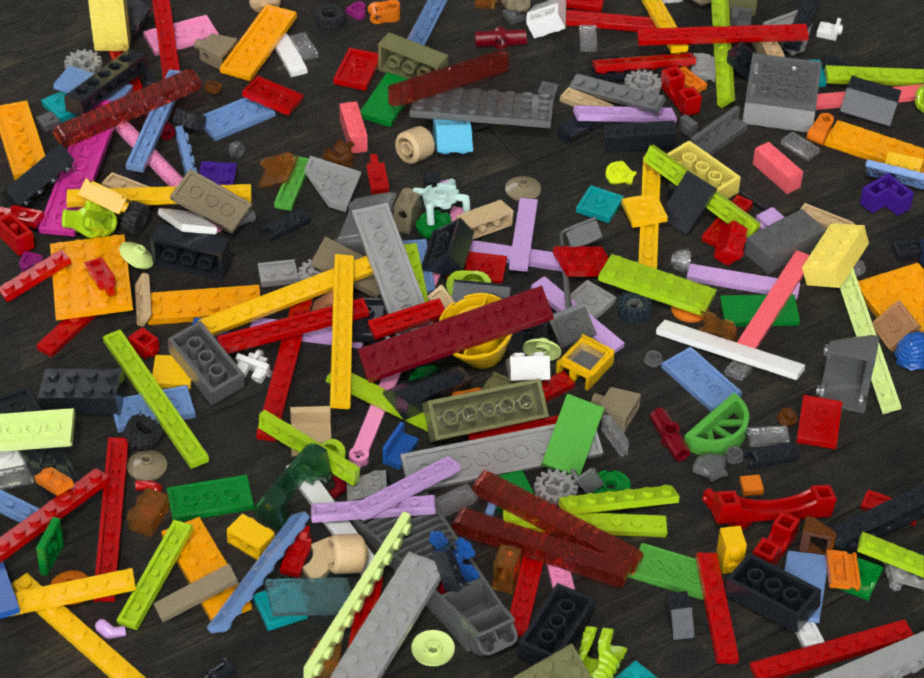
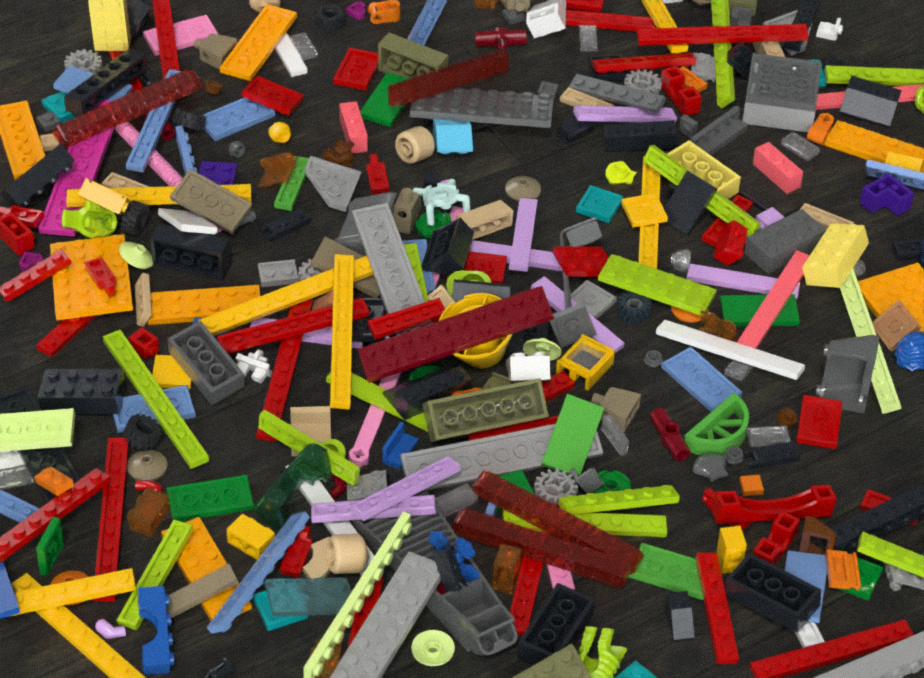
(48, 142): none -> tan tile
(156, 654): none -> blue arch
(279, 132): none -> yellow animal

